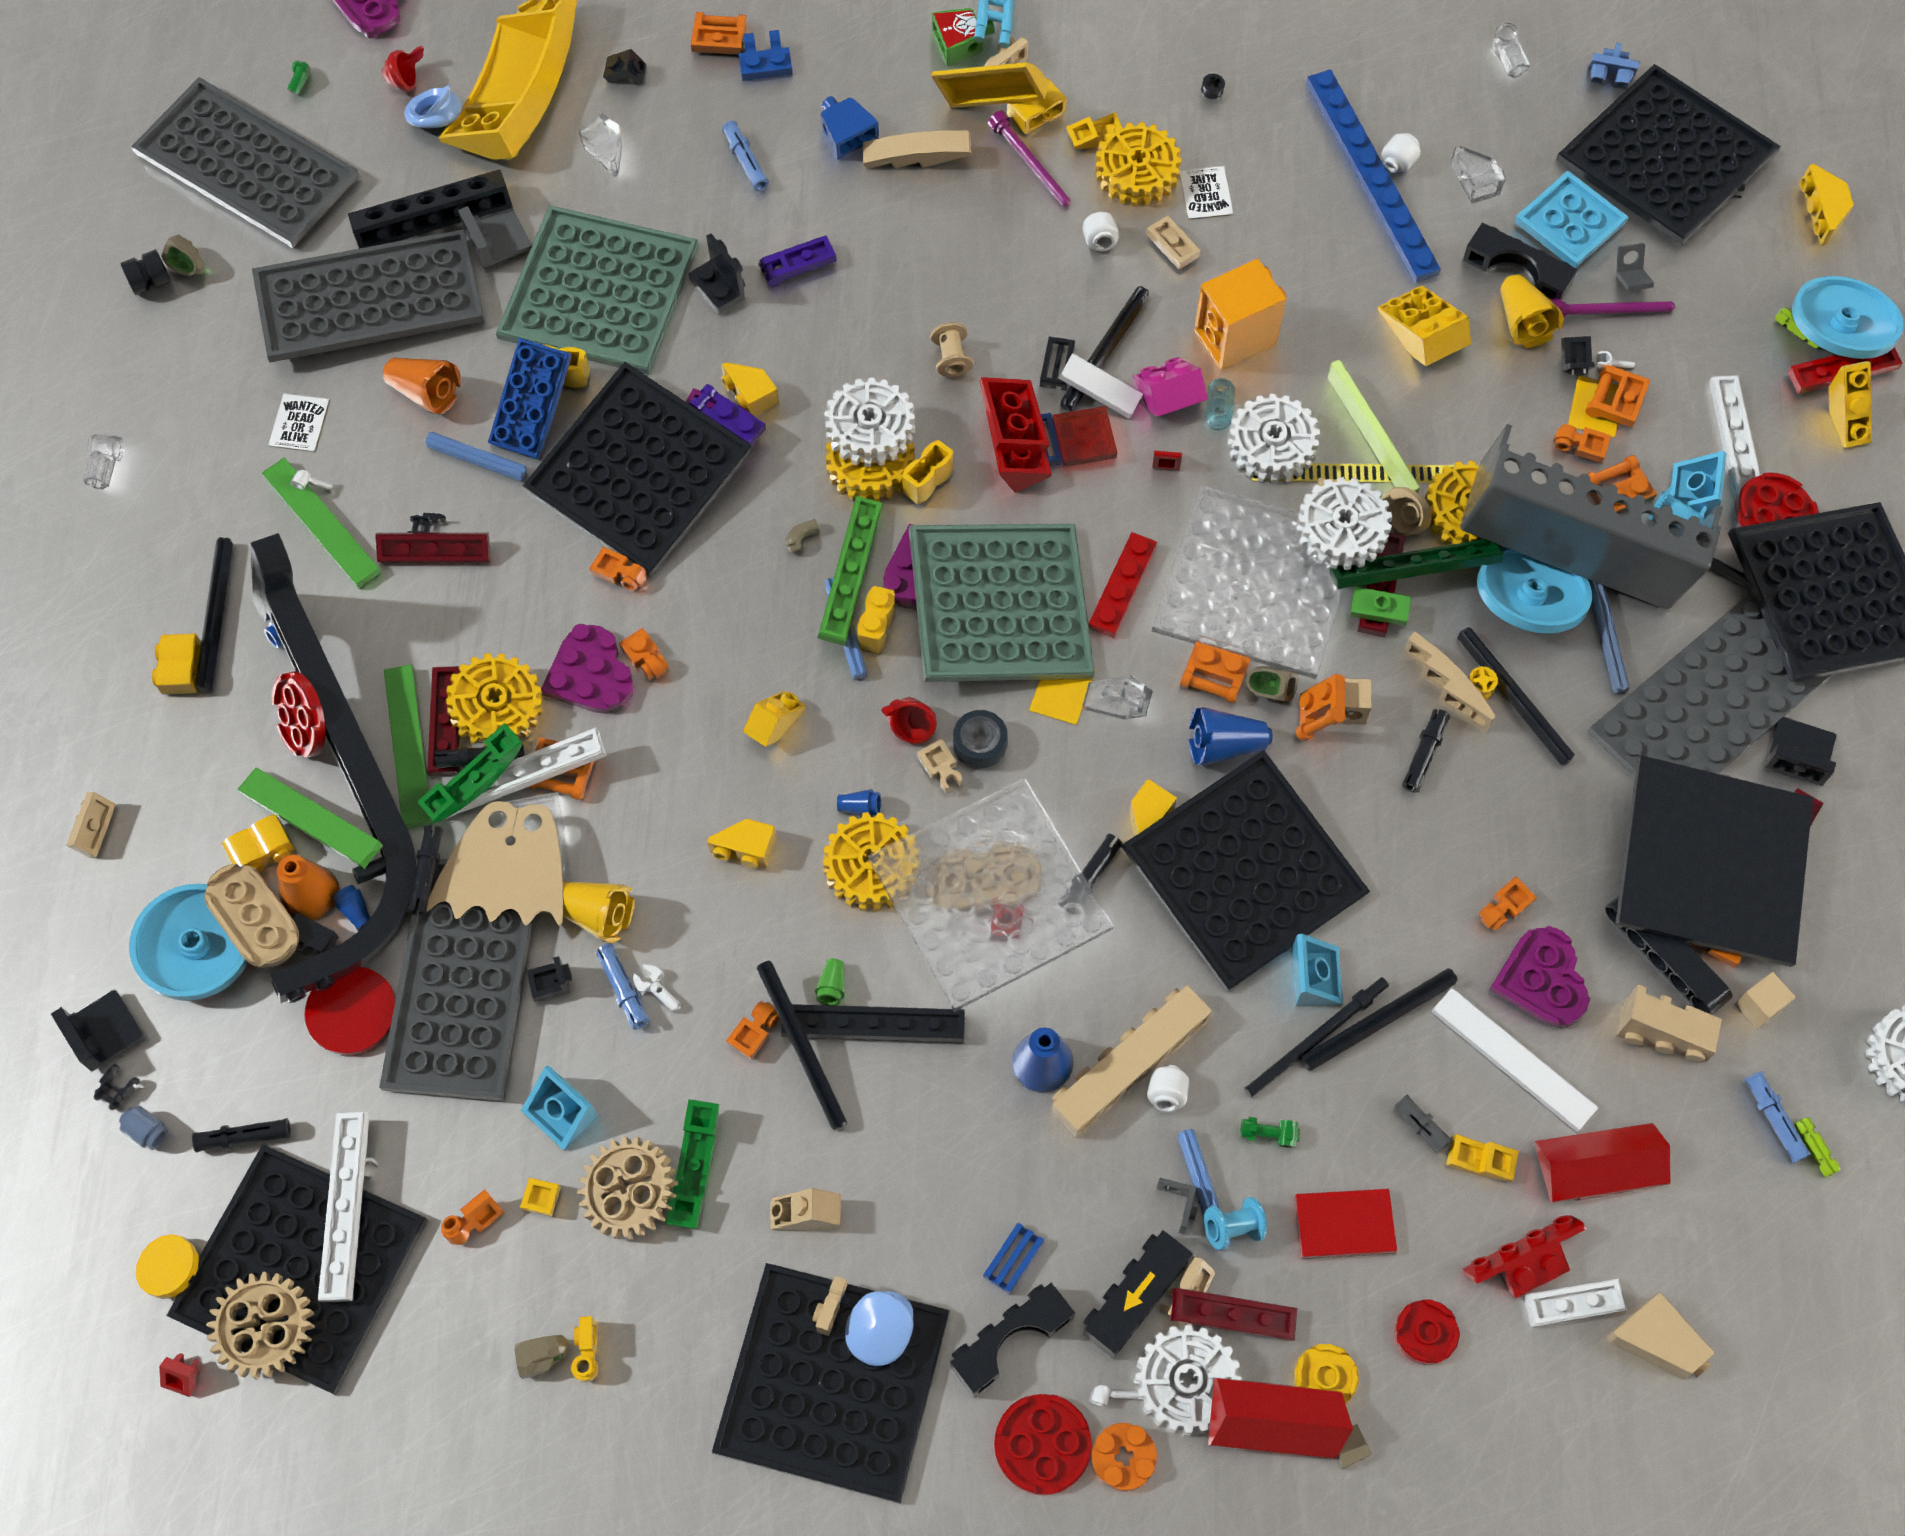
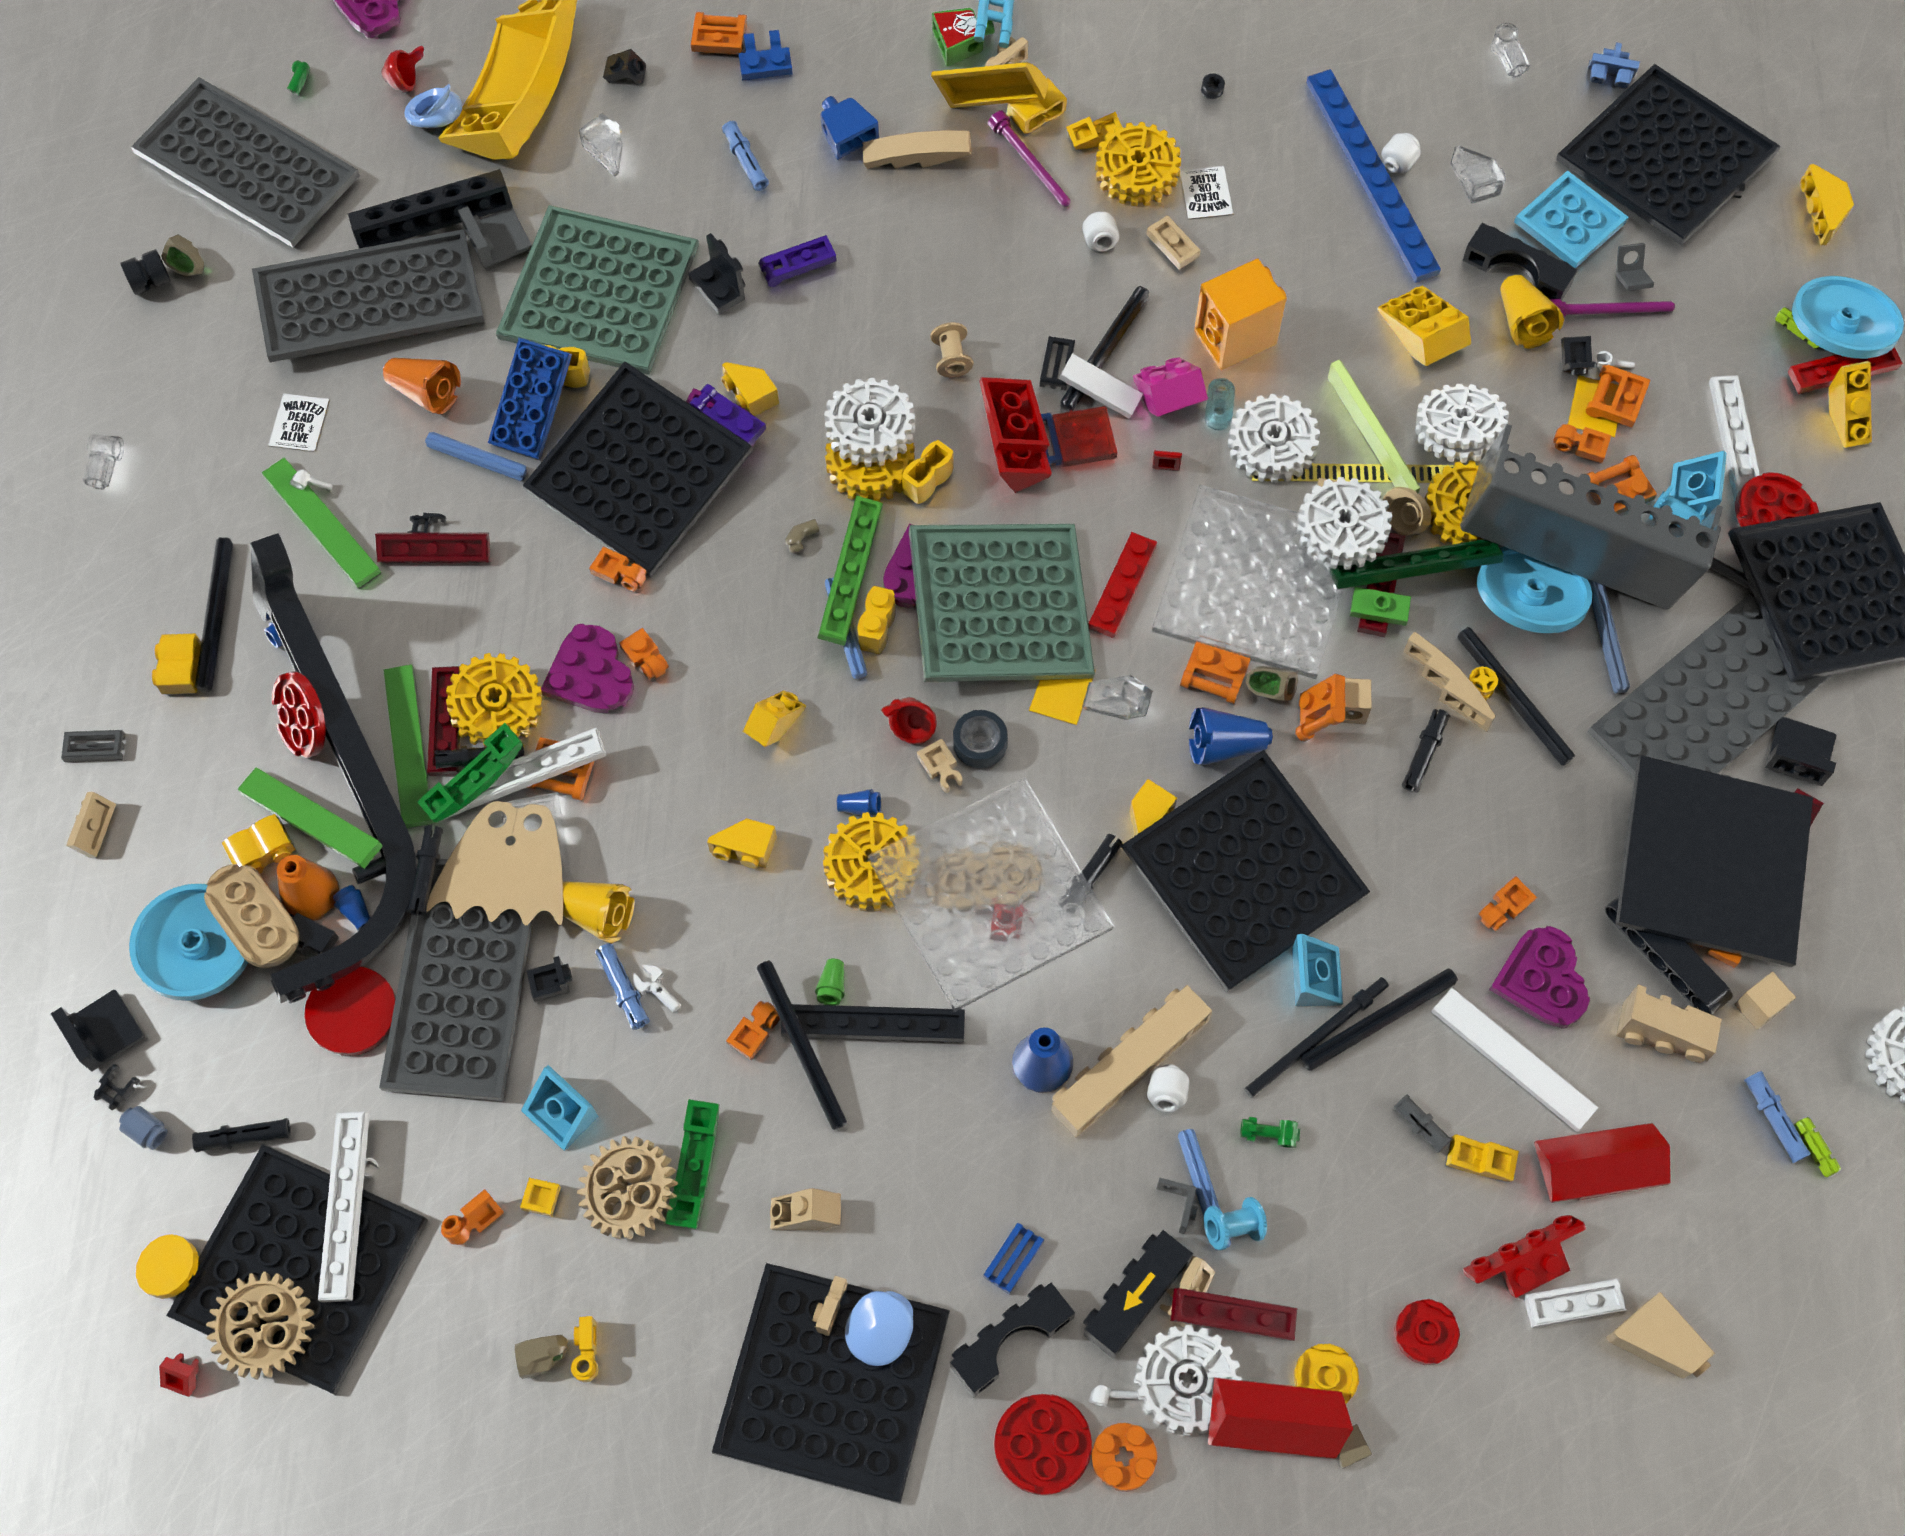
(91, 748): none -> dark grey tile
(1345, 1223): red tile -> none
(1460, 422): none -> white piece

